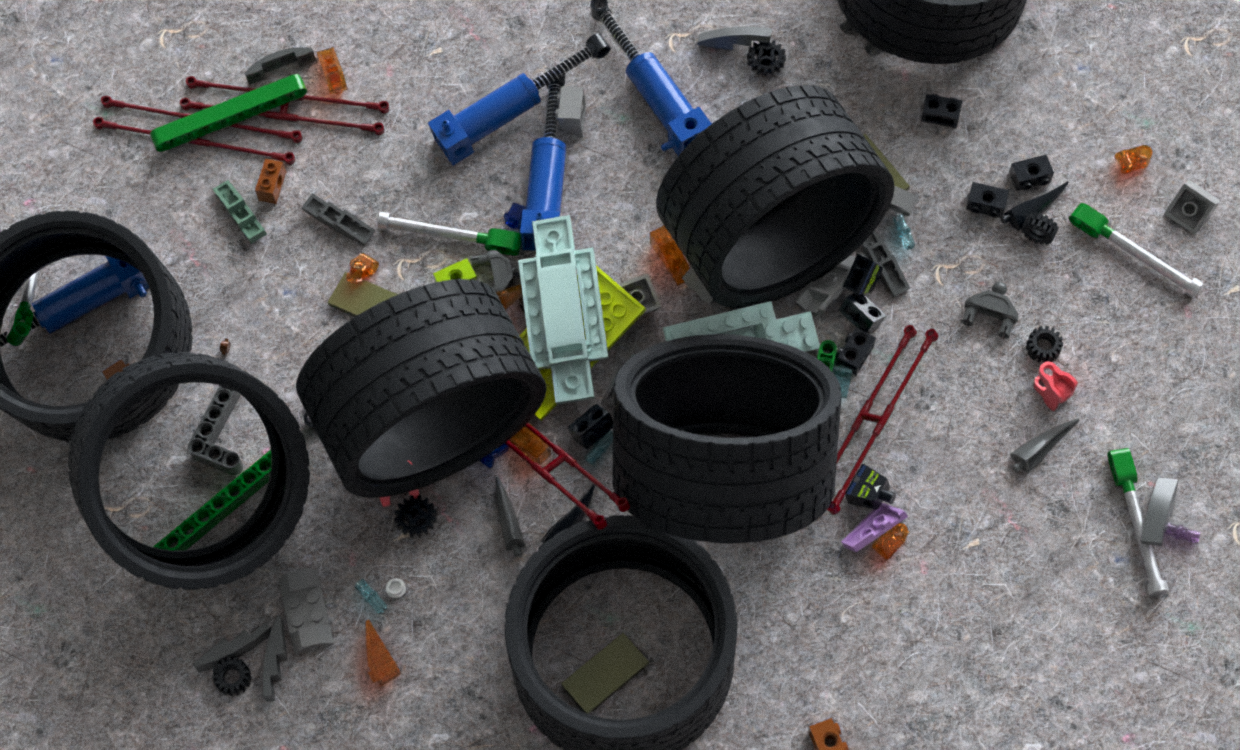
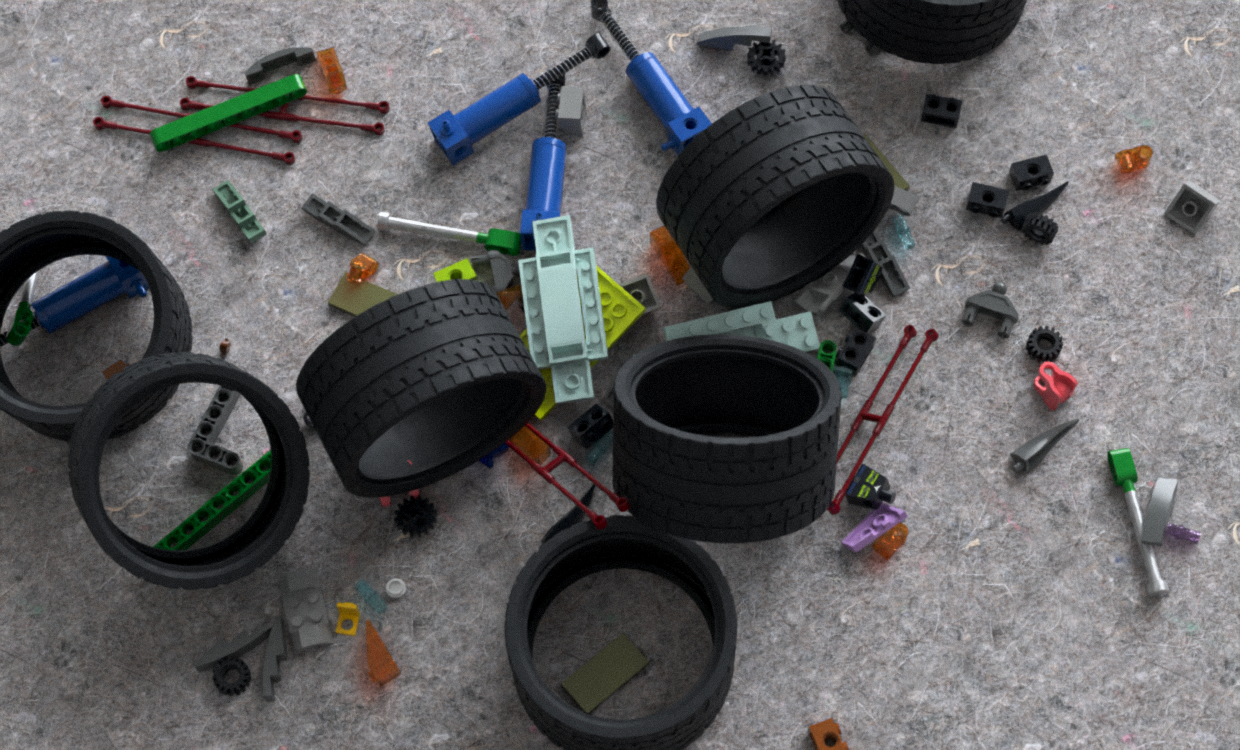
(270, 181): dark orange brick -> none
(347, 611): none -> yellow bracket
(509, 524): dark grey piece -> none
(514, 216): clear blue bracket -> none
(1096, 224): piece -> none

